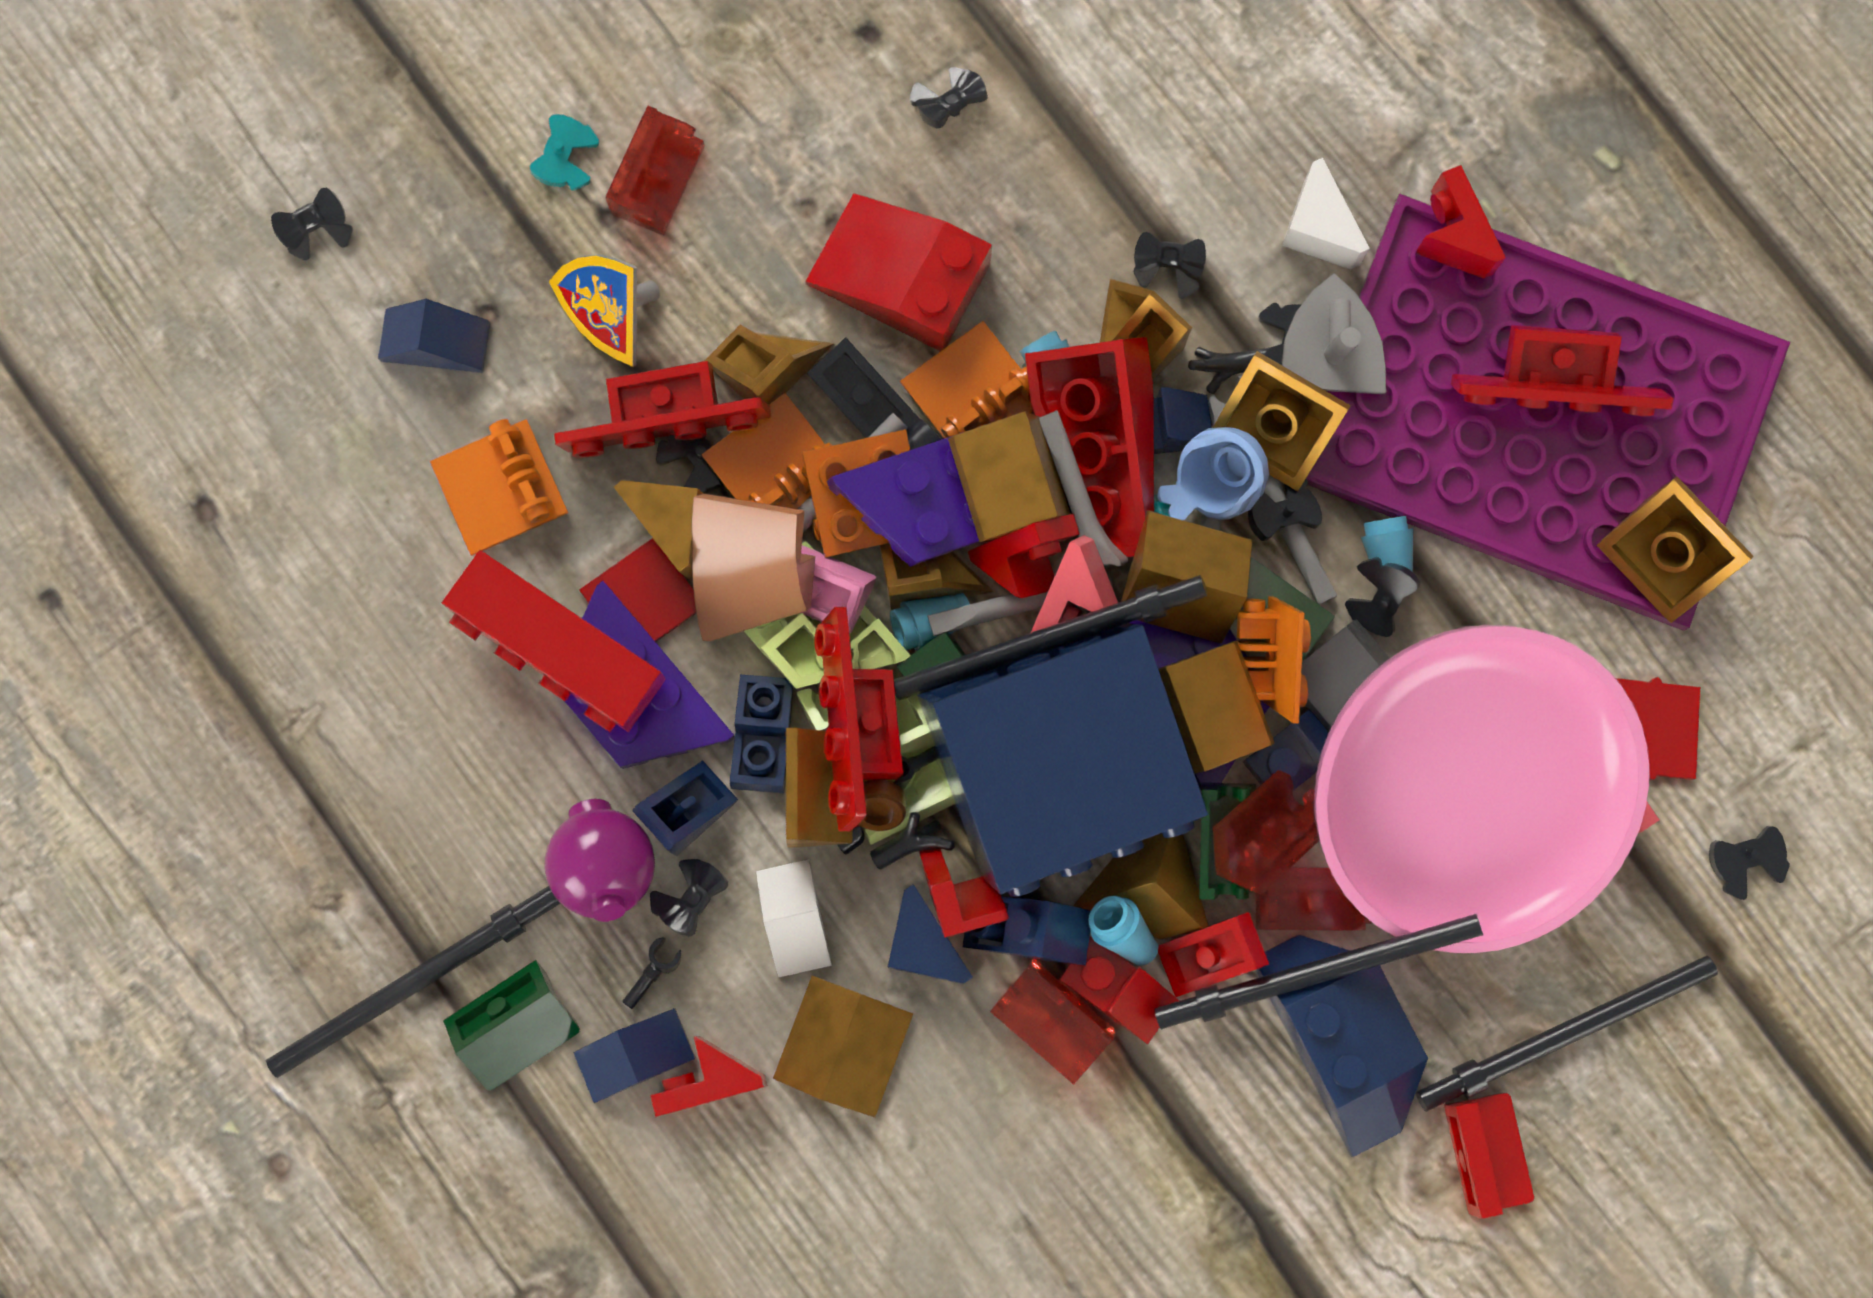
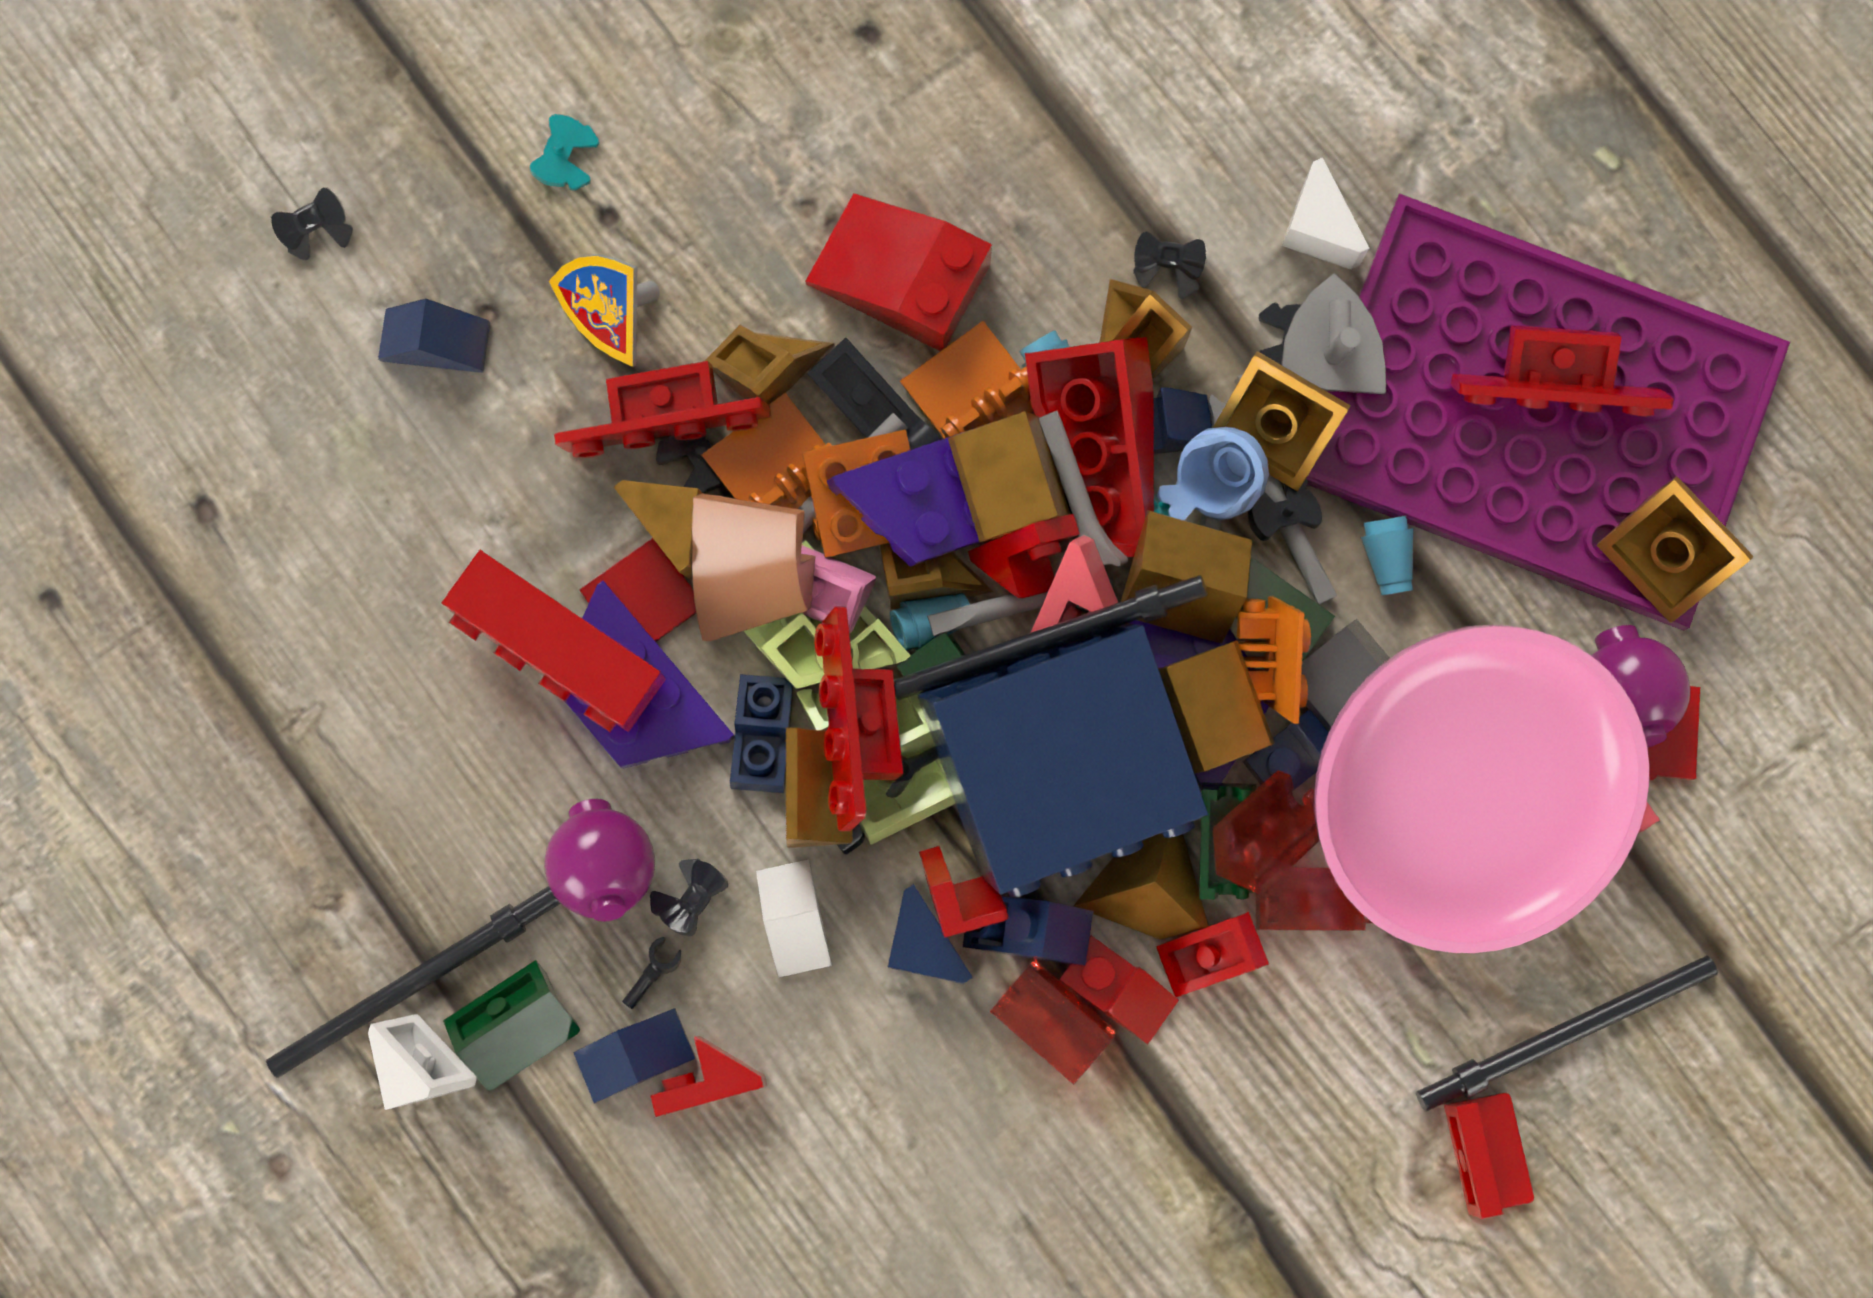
(414, 1062): none -> white slope
(499, 486): orange hinge -> none
(654, 171): clear red hinge -> none
(685, 807): dark blue slope -> none
(843, 1047): pearl gold slope -> none
(884, 805): reddish brown tile -> none
(910, 841): black bar -> none
(935, 110): black piece -> none
(1121, 929): medium azure cone -> none
(1212, 1002): black bar -> none
(1222, 364): black bar -> none
(1351, 1044): dark blue wedge -> none
(1393, 585): black piece -> none
(1468, 237): red slope -> none
(1650, 677): none -> magenta brick
(1732, 861): black piece -> none

